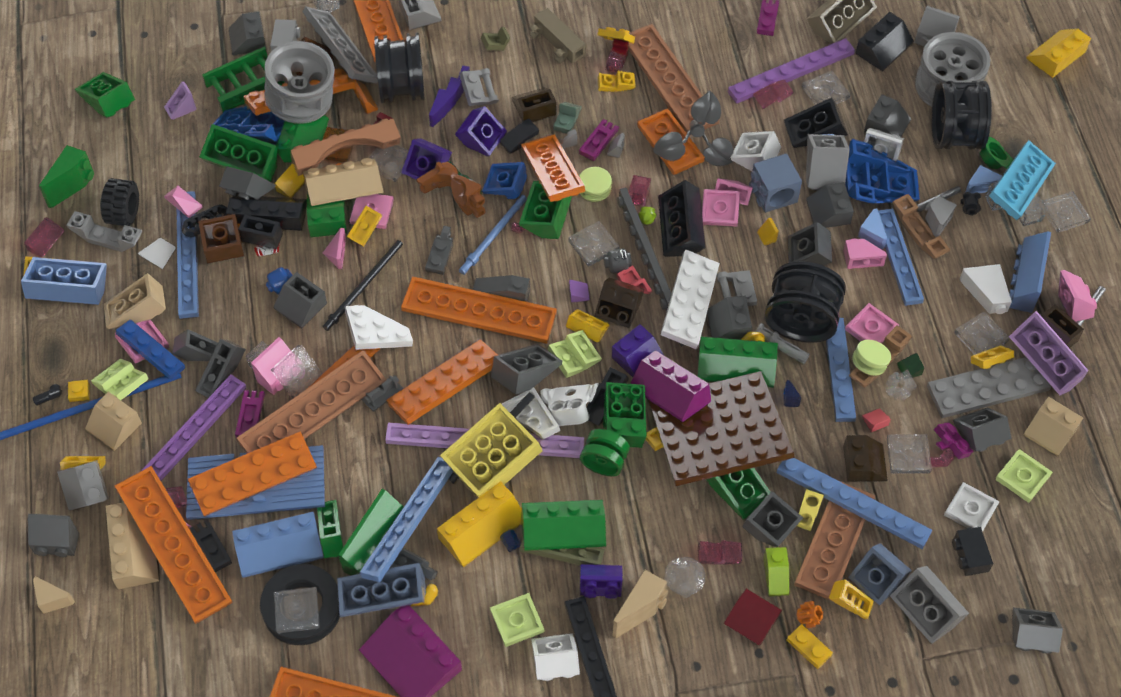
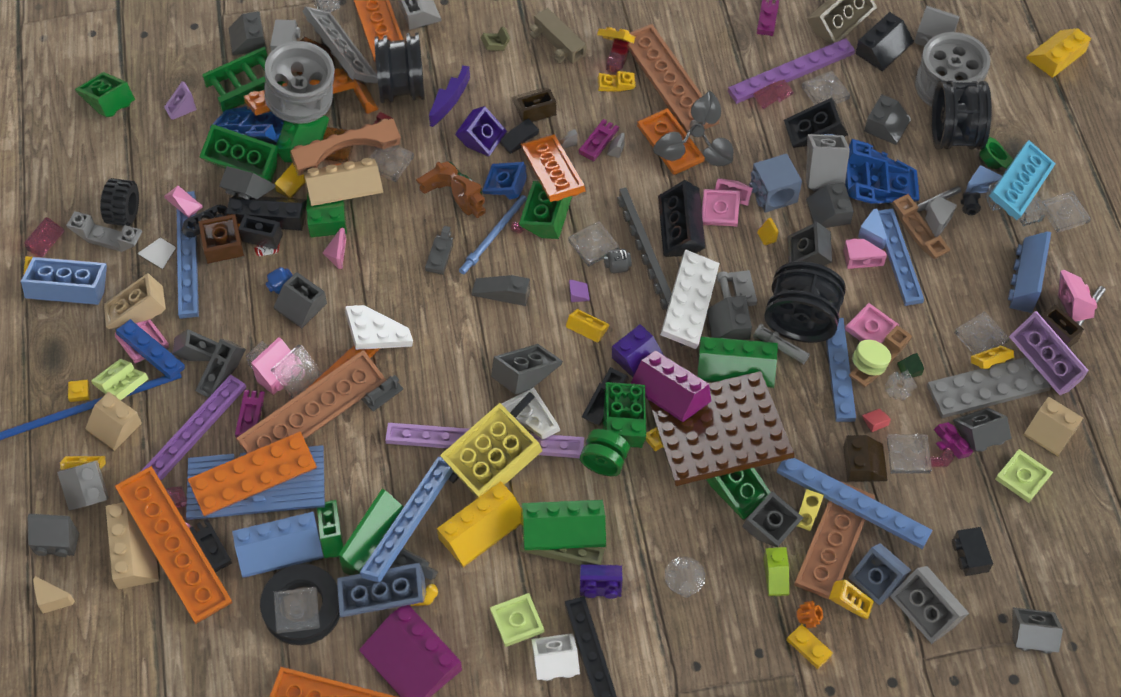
(54, 392): black arm -> none
(67, 176): green slope -> none
(334, 318): black bar -> none
(364, 226): yellow plate -> none
(377, 202): bright pink plate -> none
(423, 158): dark purple slope -> none
(442, 382): orange plate -> none
(474, 90): light grey plate -> none
(479, 309): orange plate -> none
(510, 540): clear blue hose -> none
(567, 117): sand green slope -> none
(572, 408): white piece -> none
(575, 353): yellowish green slope -> none
(597, 184): yellowish green head -> none
(619, 302): dark brown slope -> none
(632, 277): coral slope -> none
(640, 190): clear pink brick -> none
(641, 604): tan slope -> none
(647, 215): lime plate -> none
(723, 553): clear pink slope -> none
(752, 617): dark red slope -> none
(754, 336): yellow arm -> none
(755, 148): white slope -> none
(791, 395): clear blue slope -> none
(884, 142): white slope -> none
(971, 507): white tile -> none
(987, 287): white slope -> none

